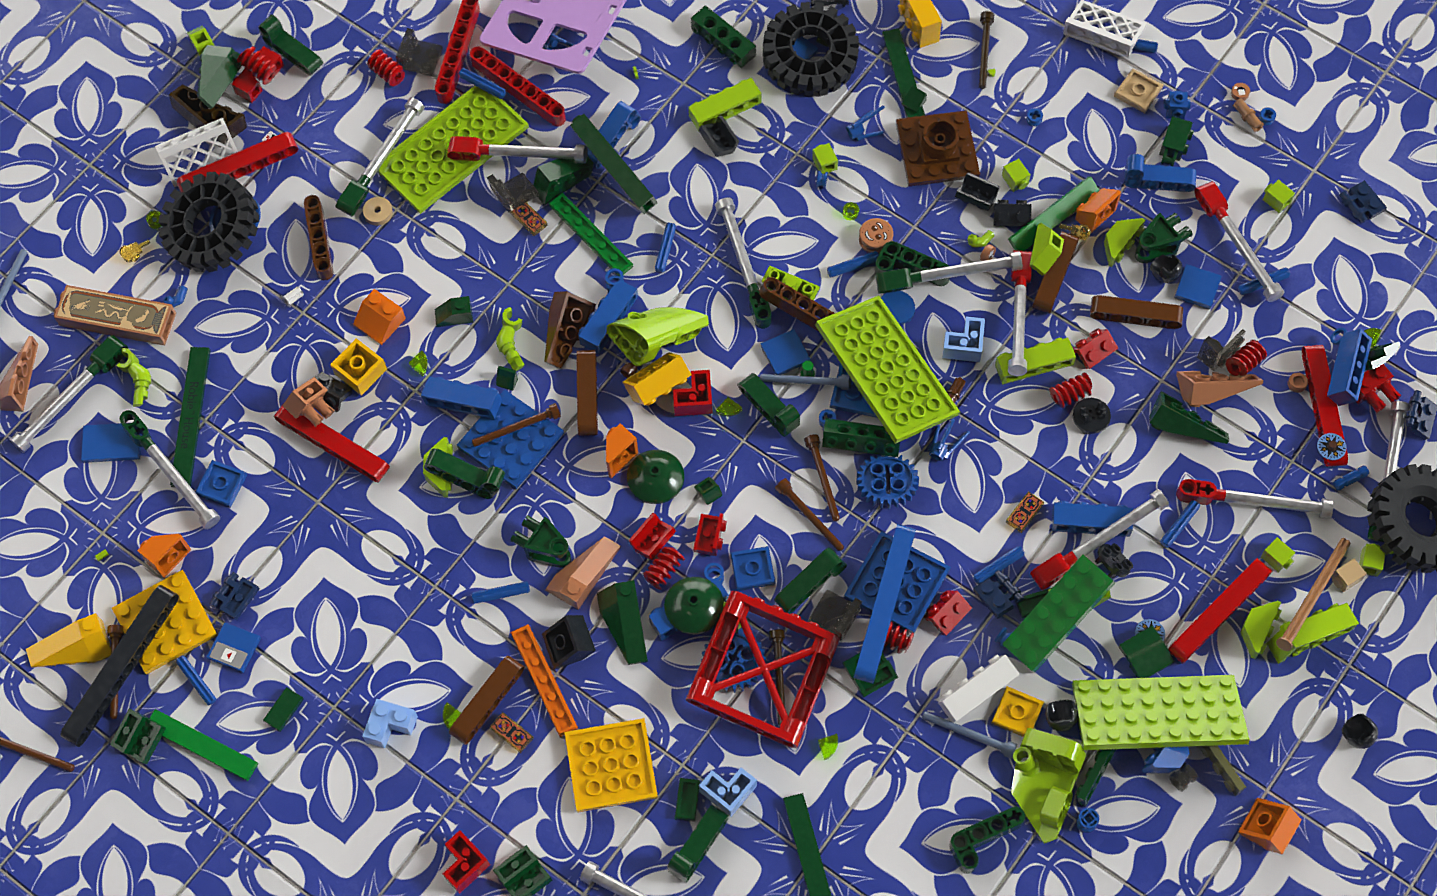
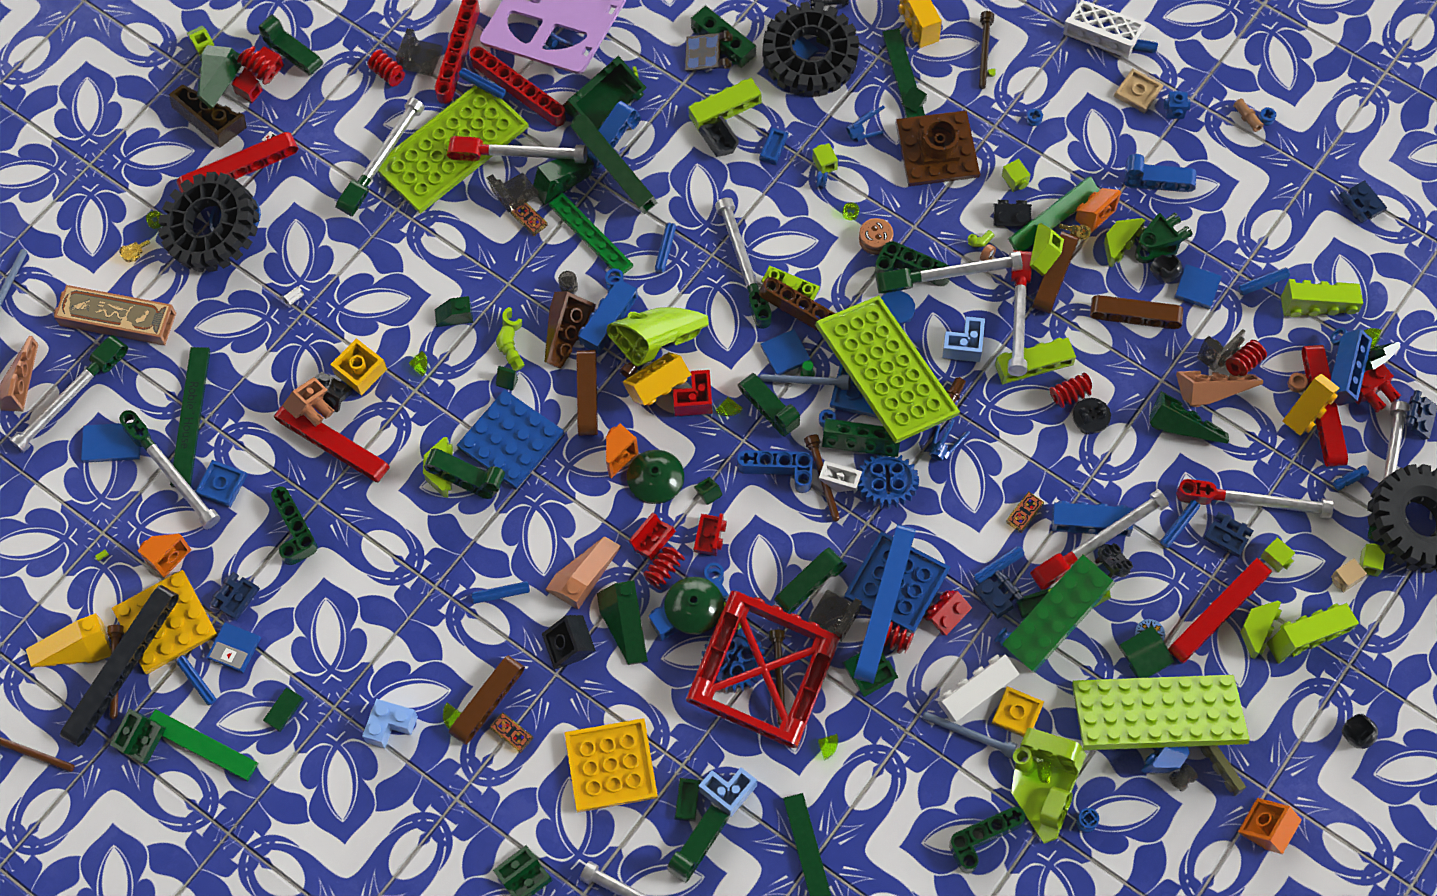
(139, 374): lime piece -> none
(178, 298): blue arm -> none
(191, 139): white fence -> none
(292, 522): none -> dark green beam
(321, 244): reddish brown beam -> none
(378, 317): orange slope -> none
(381, 217): tan piece -> none
(461, 397): blue brick -> none
(469, 862): red brick -> none
(544, 543): dark green piece -> none
(544, 680): orange tile -> none
(551, 412): reddish brown piece -> none
(568, 282): none -> clear smoke wheel
(604, 91): none -> dark green windscreen
(704, 52): none -> dark brown flag
(752, 568): blue tile -> none
(774, 146): none -> blue tile
(776, 468): none -> blue beam
(784, 487): reddish brown piece -> none
(839, 477): none -> white slope
(852, 264): blue axle -> none
(978, 192): black bracket -> none
(1043, 770): none -> clear neon green tile
(1061, 715): black hair -> none
(1094, 776): dark green plate -> none
(1095, 347): red bracket -> none
(1175, 140): dark green brick -> none
(1215, 204): piece -> none
(1226, 538): none -> dark blue plate
(1240, 91): nougat tile -> none
(1278, 196): lime brick -> none
(1286, 640): medium nougat axle -> none
(1311, 405): none -> yellow brick
(1320, 298): none -> lime wedge
(1331, 446): piece -> none

